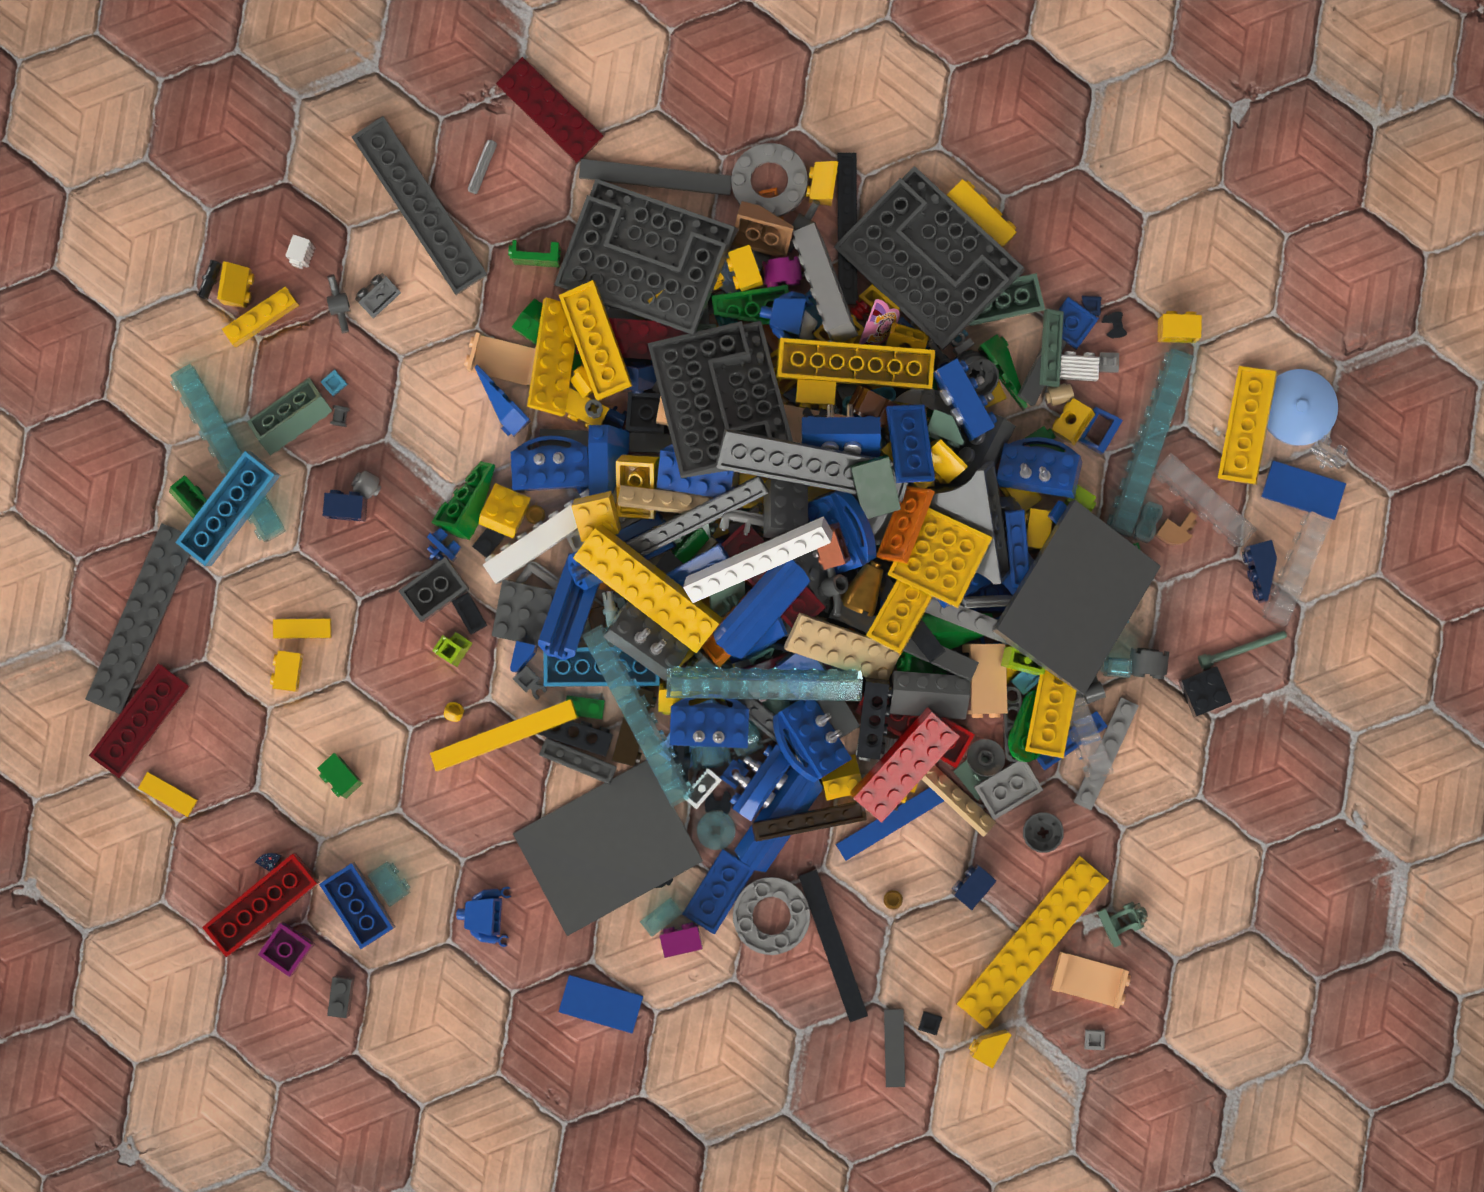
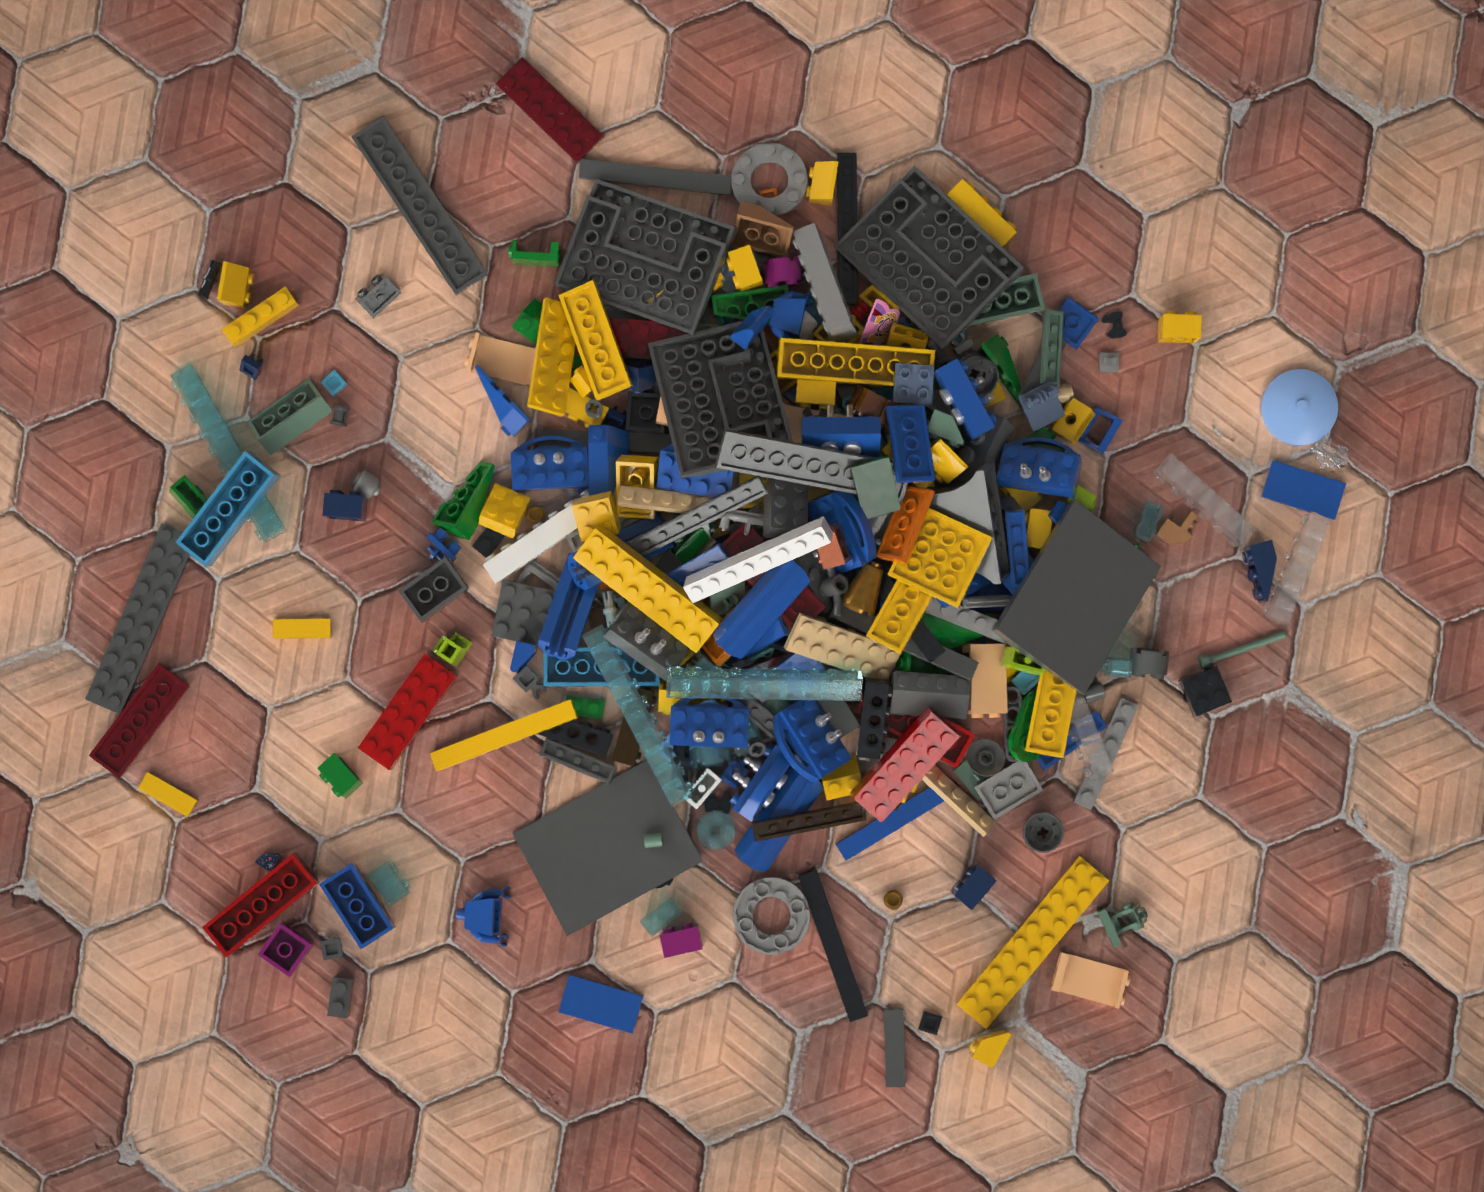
(250, 366): none -> dark blue tile
(286, 671): yellow brick -> none
(300, 252): white brick -> none
(331, 948): none -> dark grey plate
(338, 303): dark grey piece -> none
(407, 711): none -> red brick
(453, 711): yellow tile -> none
(469, 613): black plate -> none
(482, 166): light grey axle -> none
(653, 840): none -> sand green hinge
(718, 891): blue tile -> none
(751, 326): none -> blue tile
(752, 750): none -> dark grey bush
(802, 221): dark grey piece -> none
(913, 383): none -> sand blue hinge
(1042, 405): none -> sand blue hinge
(1079, 367): white brick -> none
(1092, 304): dark blue tile -> none
(1094, 1039): light grey tile -> none
(1150, 442): clear light blue brick -> none
(1247, 425): yellow plate -> none

